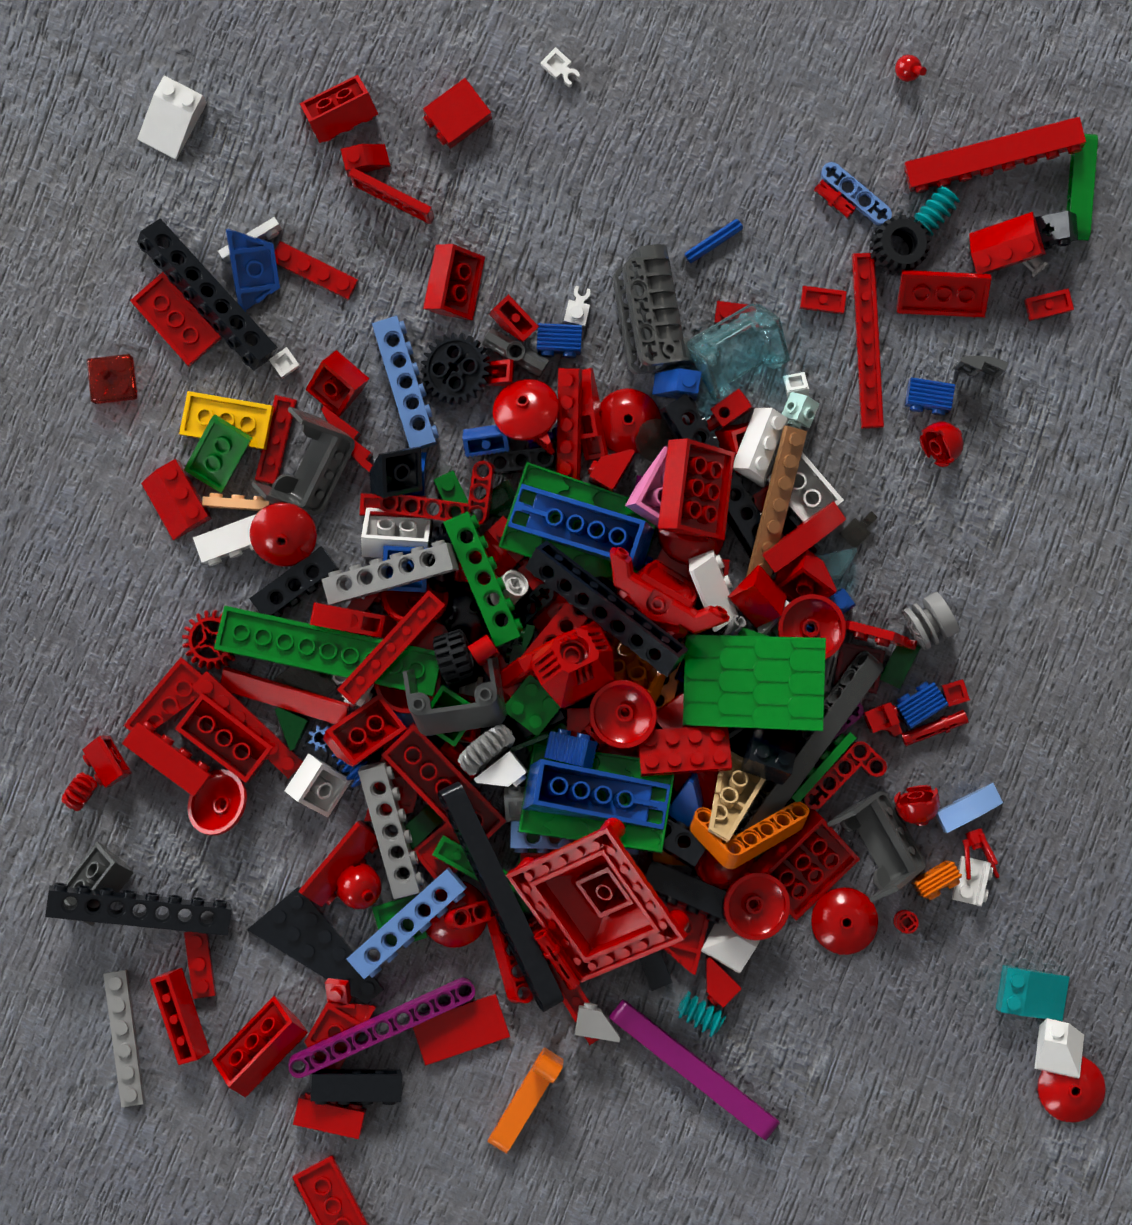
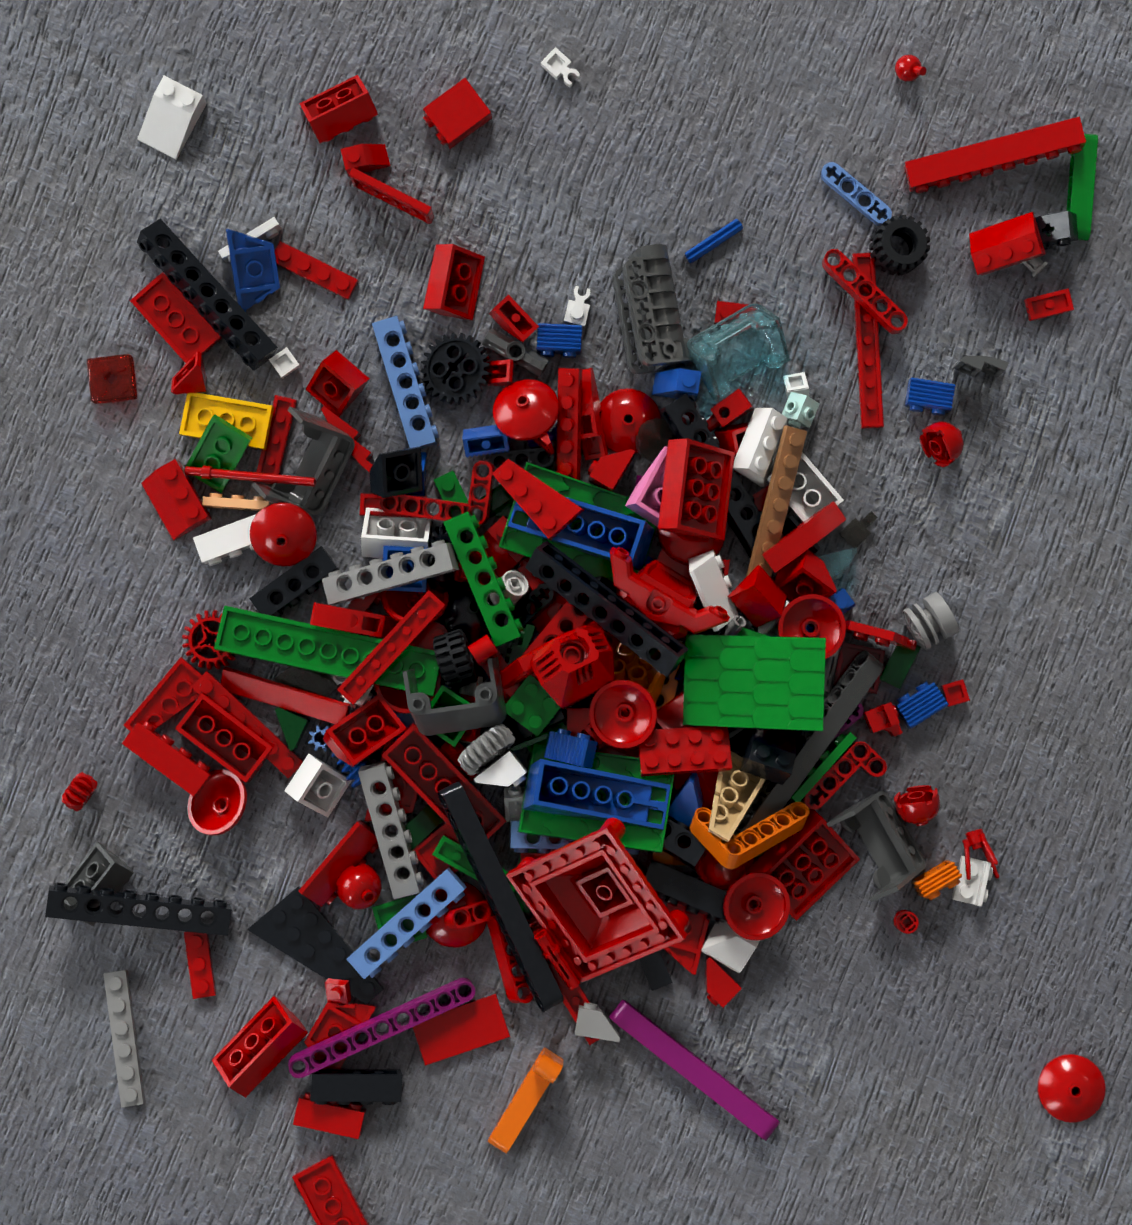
(106, 761): red slope -> none
(180, 1016): red brick -> none
(190, 377): none -> red slope
(208, 472): none -> red bar
(539, 501): none -> red wing
(701, 1015): teal piece -> none
(823, 299): red plate -> none
(829, 916): red dish -> none
(835, 199): red pin -> none
(861, 280): none -> red beam
(935, 208): teal piece -> none
(939, 726): red pin -> none
(943, 293): red plate -> none
(969, 808): light blue slope -> none
(1032, 993): teal slope -> none
(1059, 1048): white slope -> none

